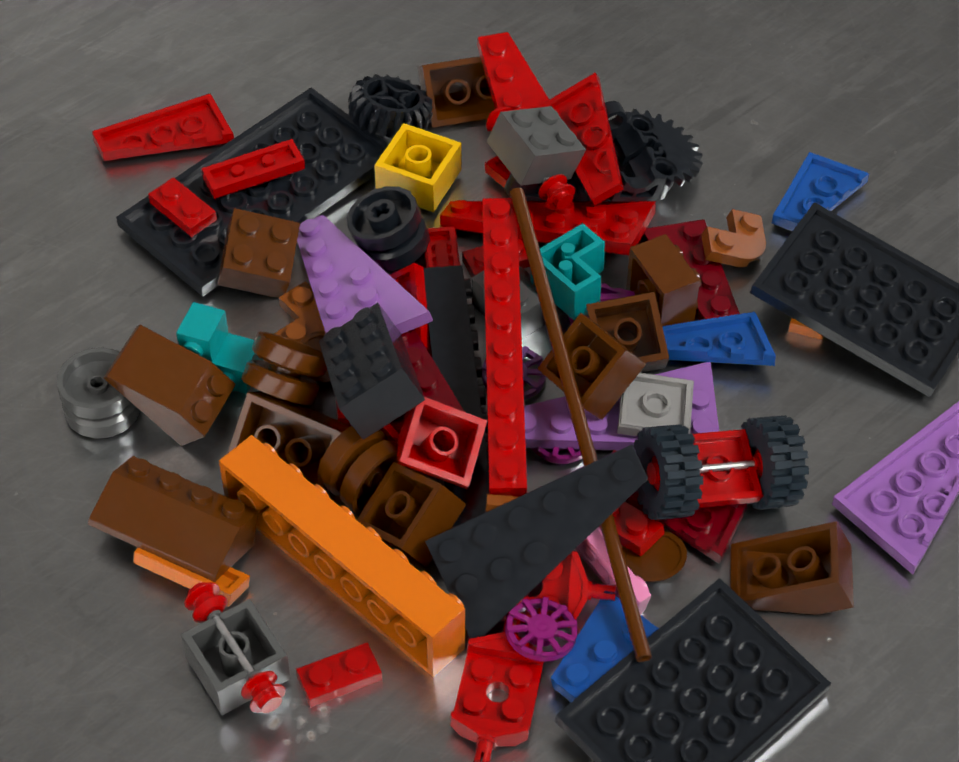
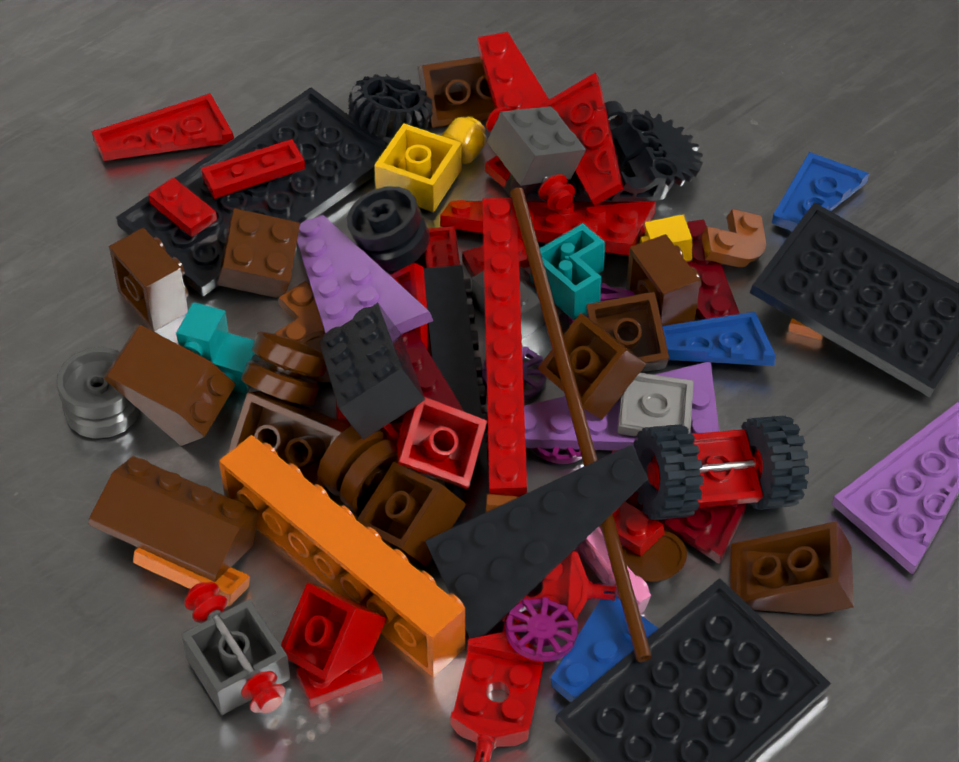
(149, 278): none -> reddish brown brick
(330, 632): none -> red slope
(470, 134): none -> yellow head
(676, 230): none -> yellow brick

